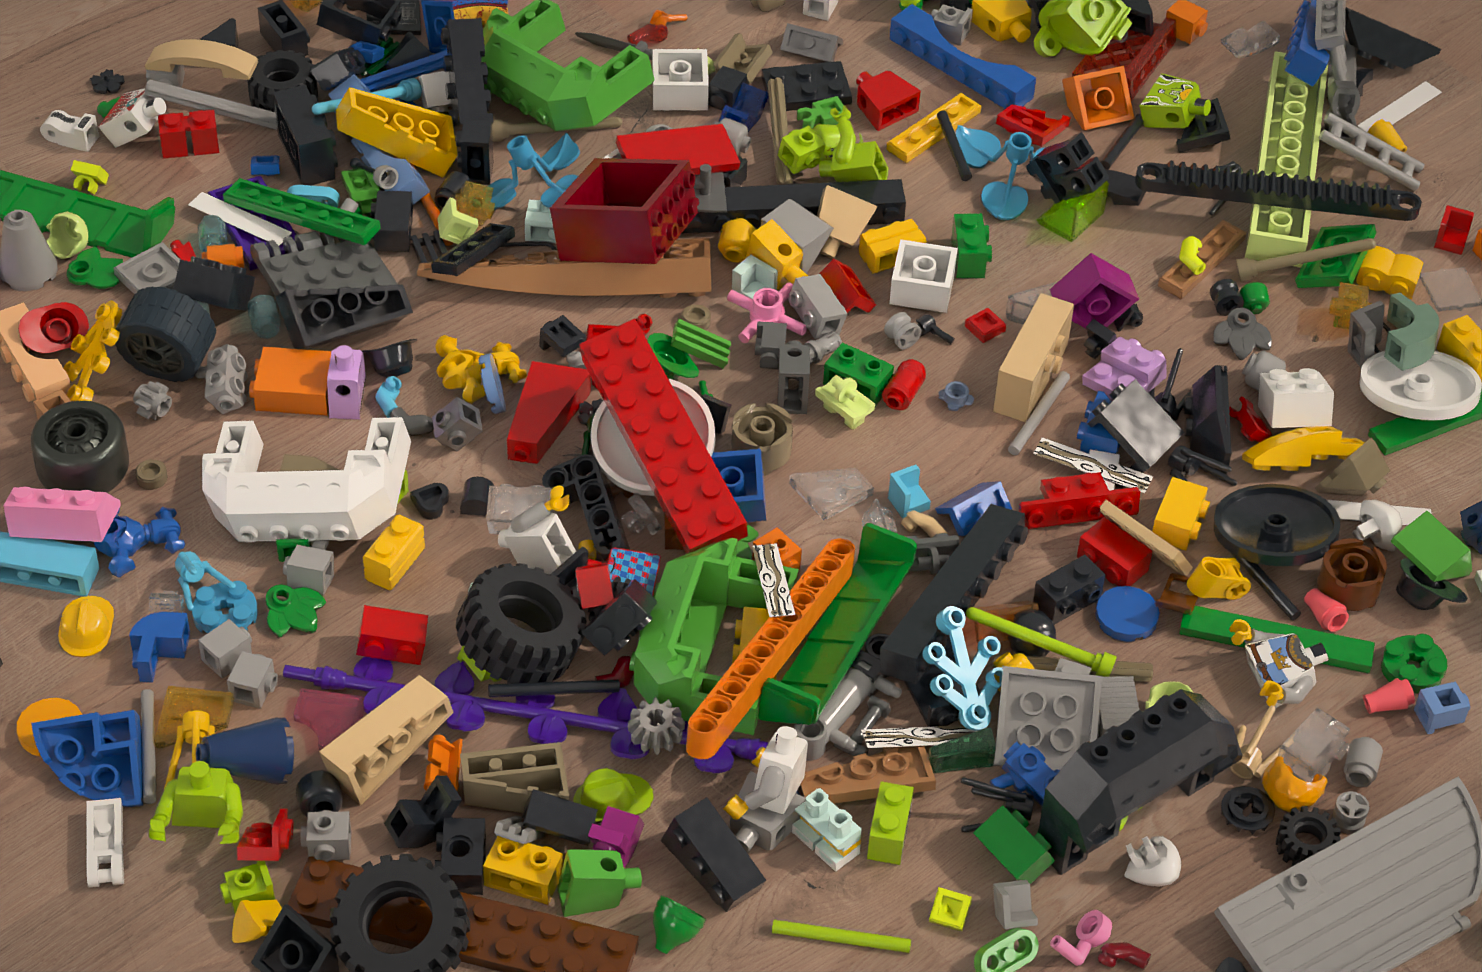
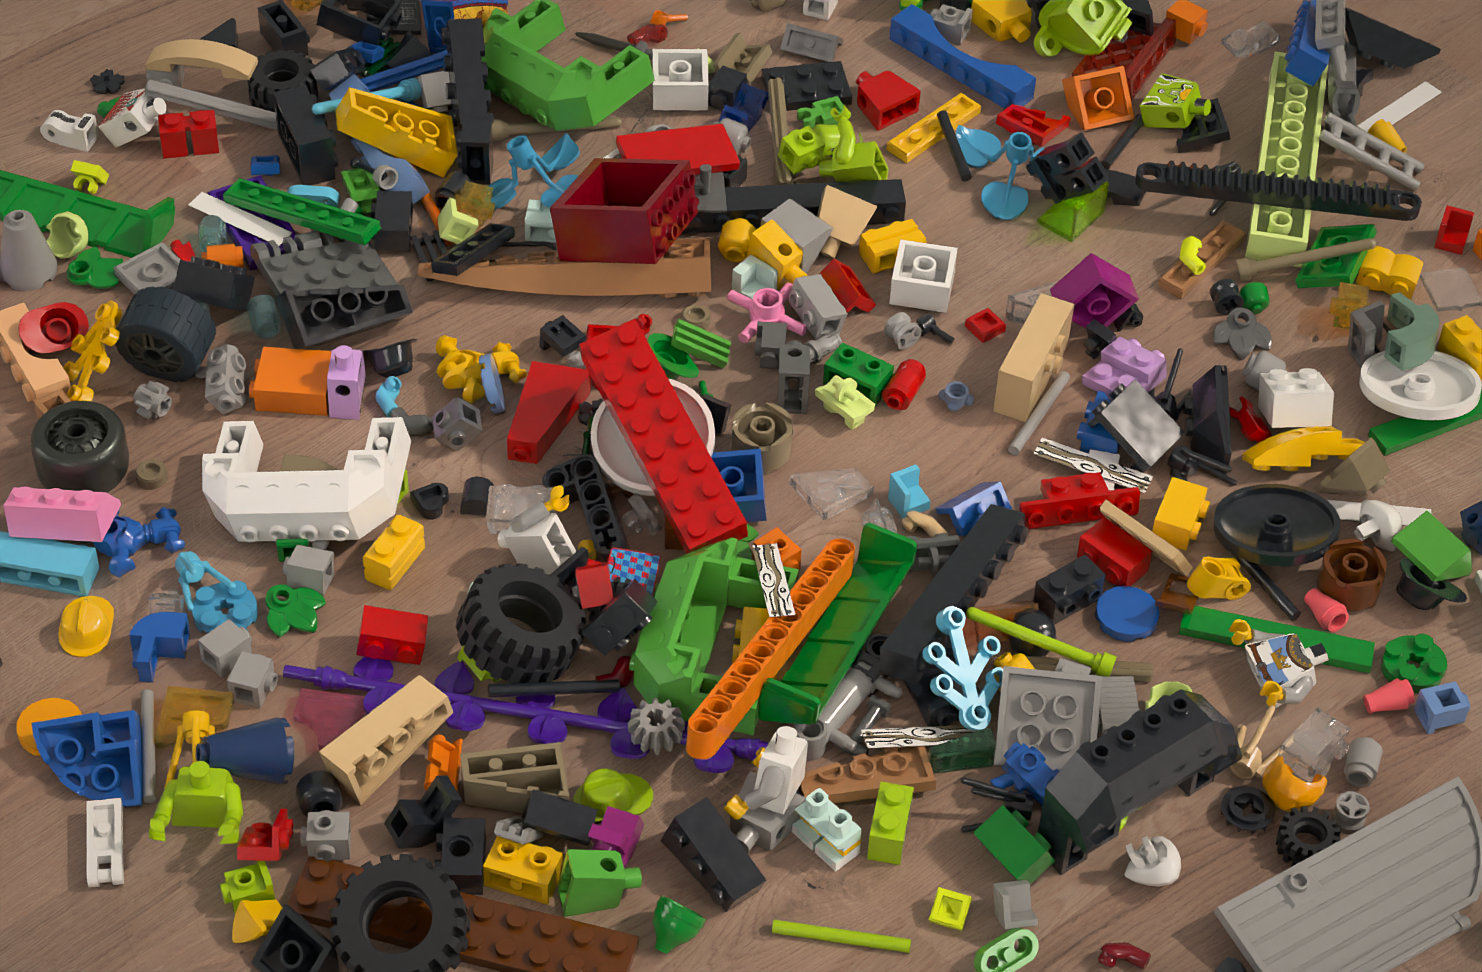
(970, 238): green brick -> none
(1092, 931): bright pink plate -> none

